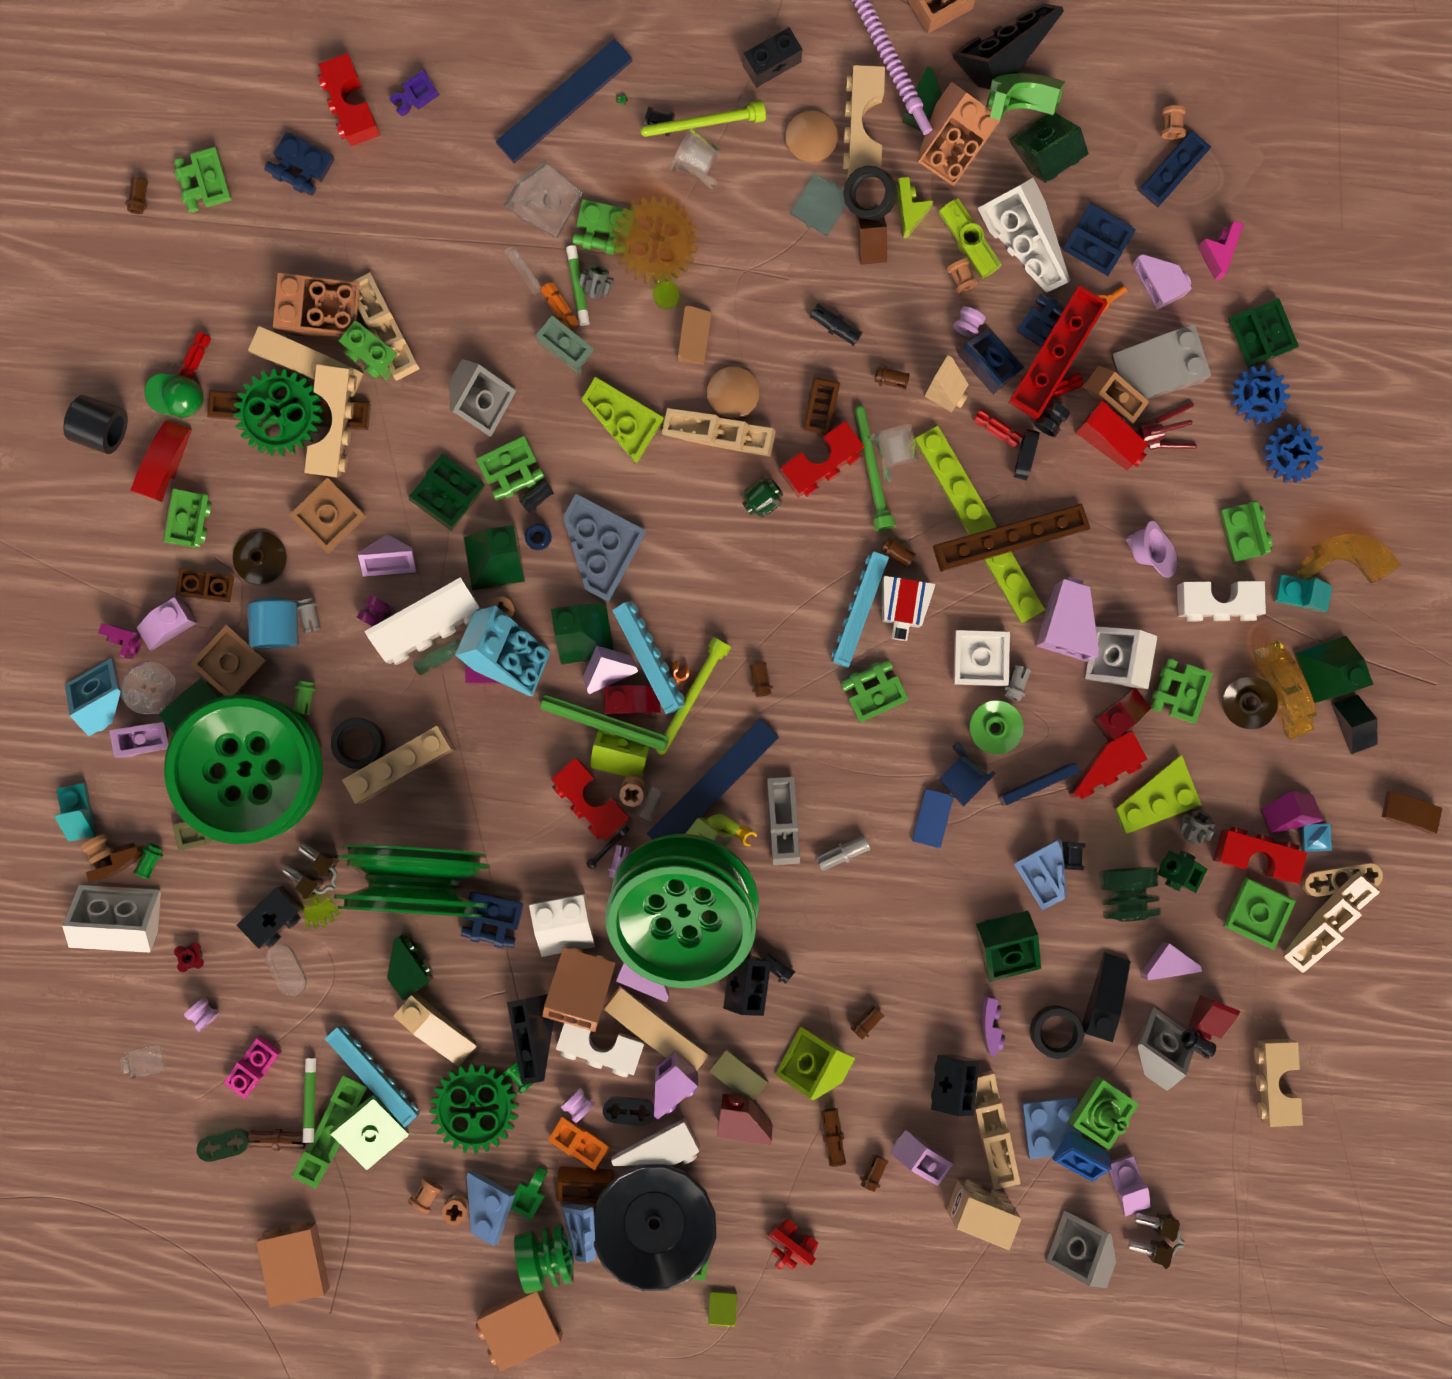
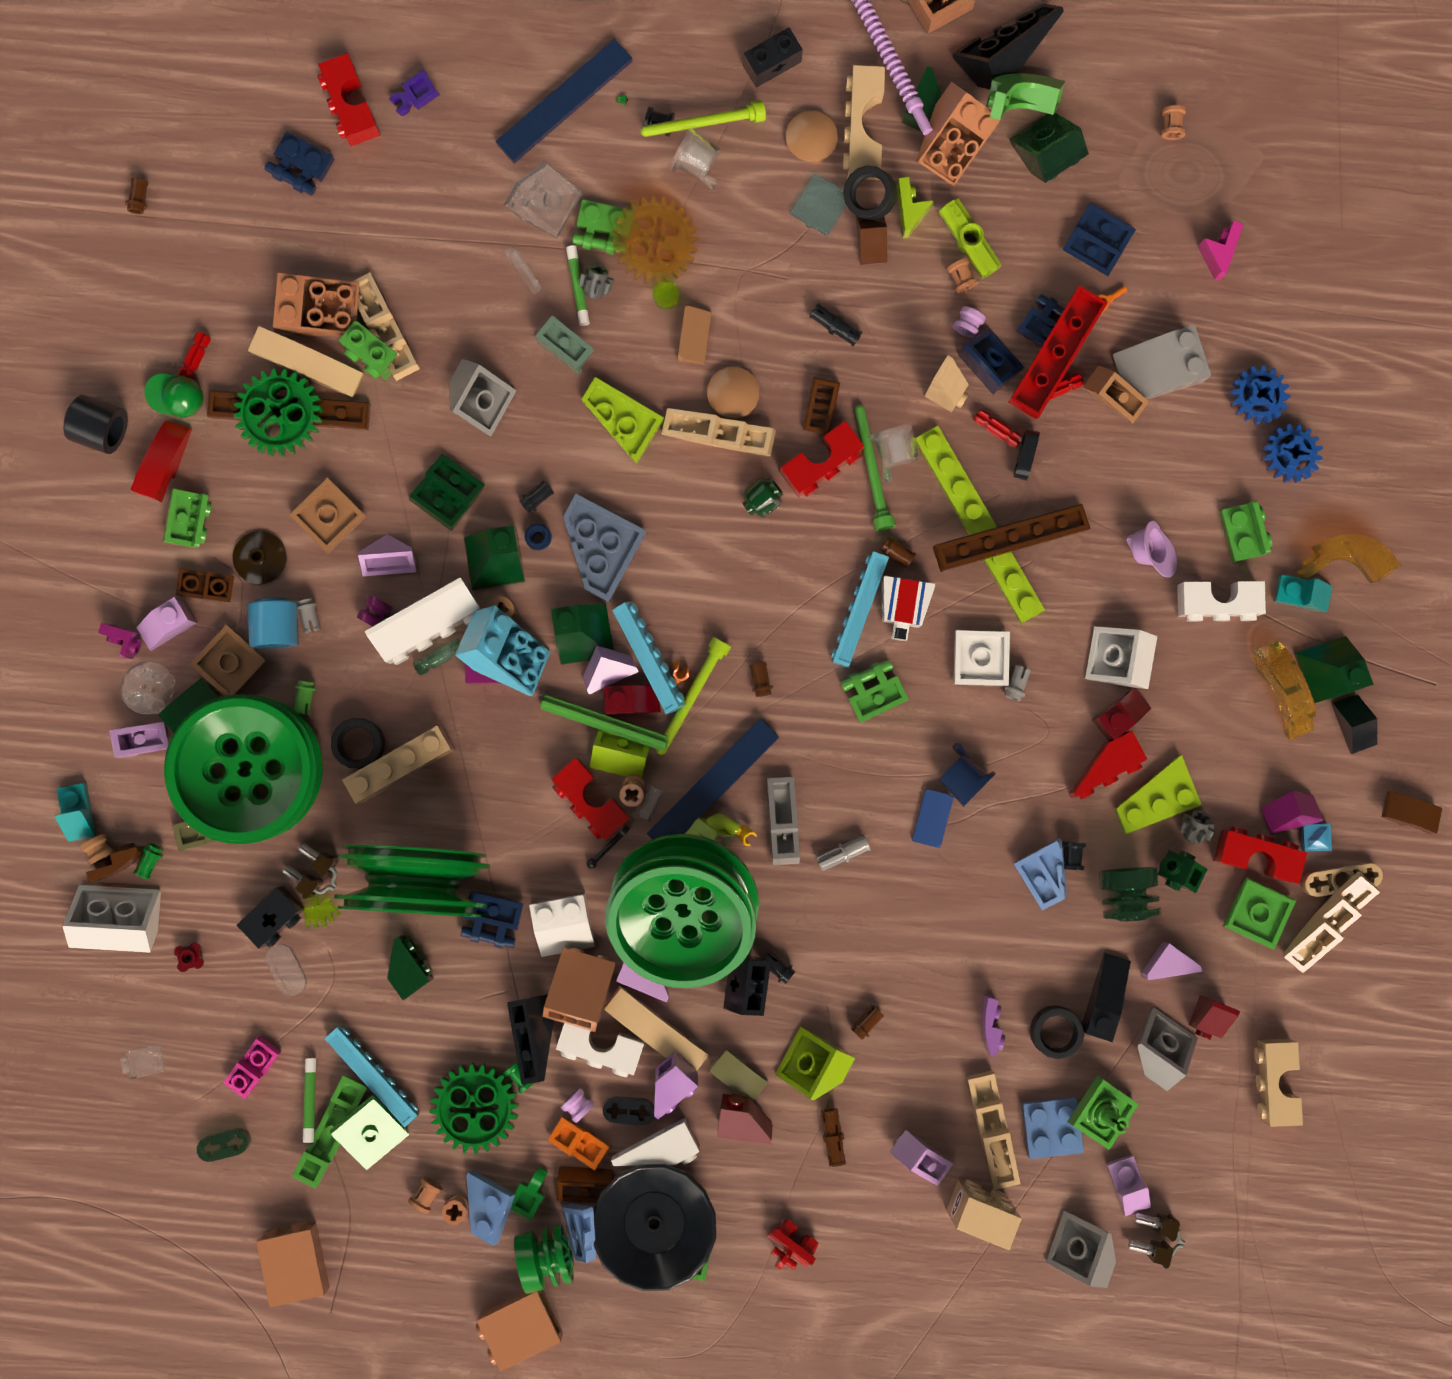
(94, 697): medium azure slope -> none
(201, 1014): lavender wheel -> none
(210, 176): bright green plate -> none
(276, 1140): reddish brown pin -> none
(335, 387): tan arch -> none
(434, 1029): tan slope -> none
(507, 460): bright green plate -> none
(559, 305): orange axle -> none
(618, 858): lavender pin -> none
(722, 1308): lime slope -> none
(874, 1173): reddish brown pin -> none
(891, 377): reddish brown pin -> none
(955, 1085): black brick -> none
(1009, 945): dark green slope -> none
(1010, 726): bright green dish -> none
(1025, 227): white wedge -> none
(1038, 784): dark blue tile -> none
(1051, 419): black wheel -> none
(1070, 621): lavender slope -> none
(1082, 1157): blue slope -> none
(1113, 437): red slope -> none
(1153, 432): dark red plant -> none
(1162, 280): lavender slope -> none
(1174, 168): dark blue tile -> none
(1189, 693): bright green plate -> none
(1193, 1041): black pin -> none
(1247, 715): dark brown dish -> none
(1263, 332): dark green slope -> none

